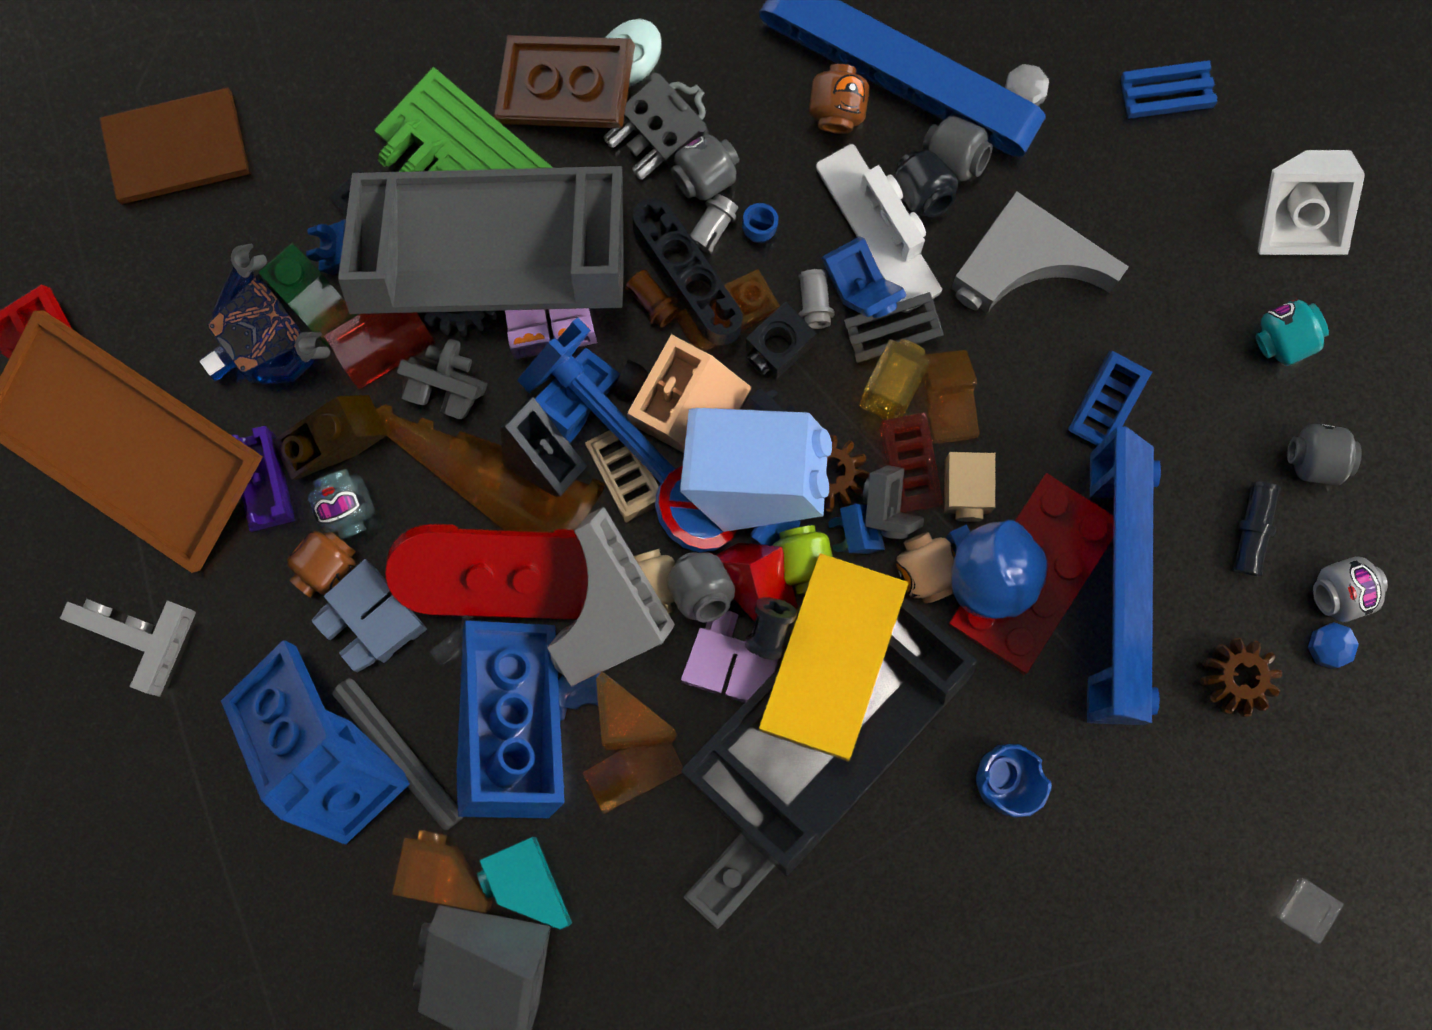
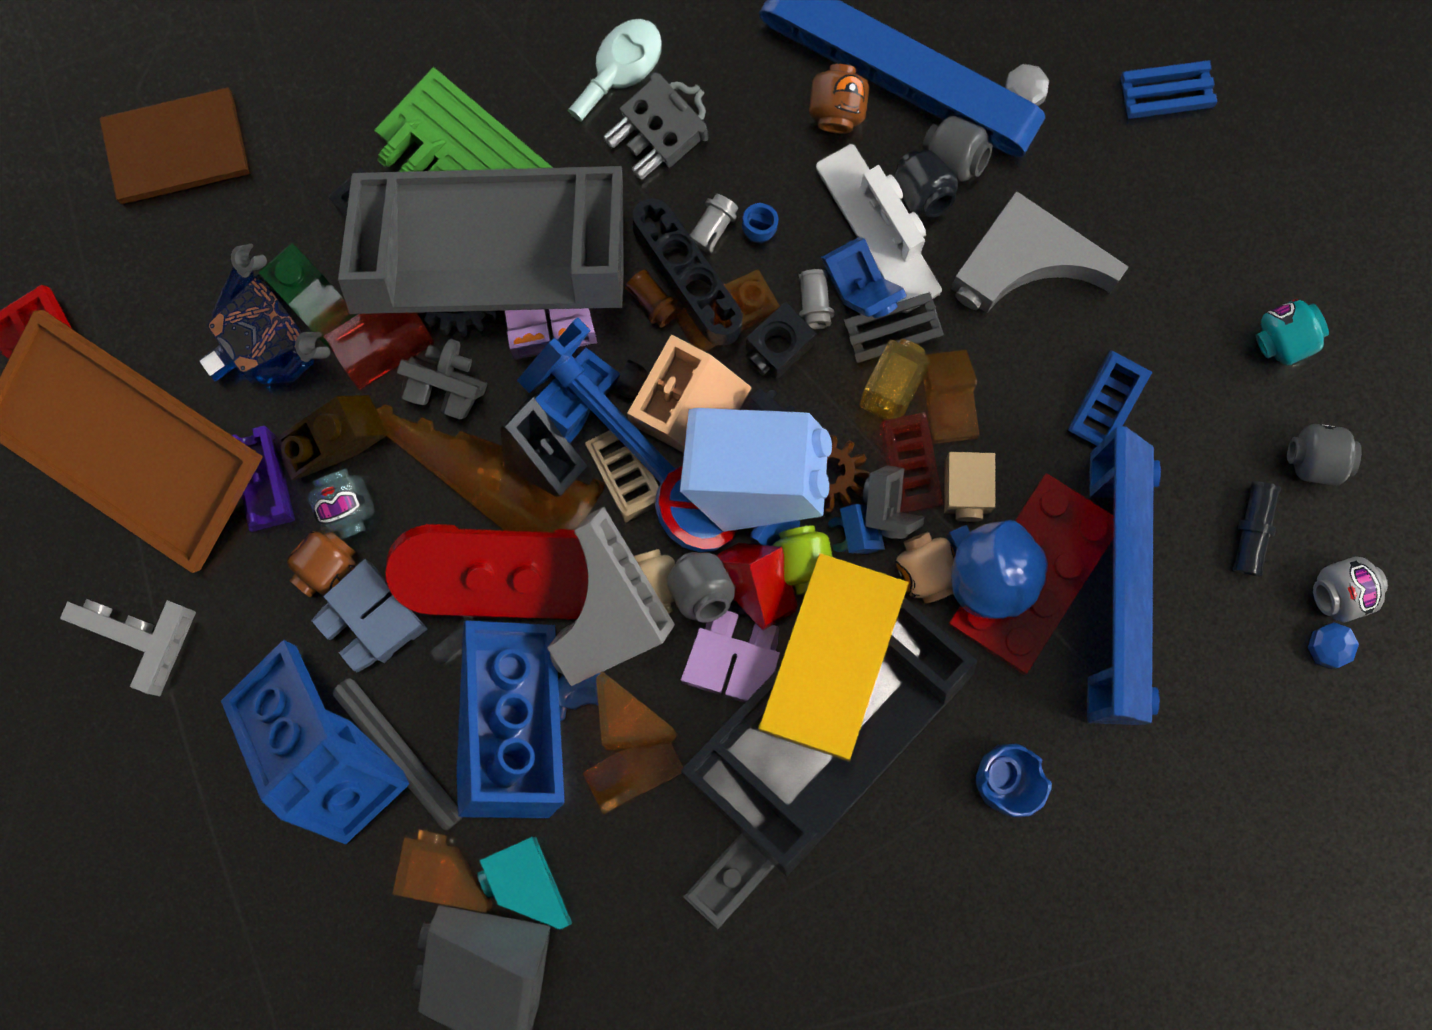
(330, 246): blue tile -> none
(565, 81): reddish brown tile -> none
(705, 167): dark grey head -> none
(770, 628): black bush -> none
(1259, 677): reddish brown gear -> none
(1309, 910): clear tile -> none
(1312, 204): white slope -> none

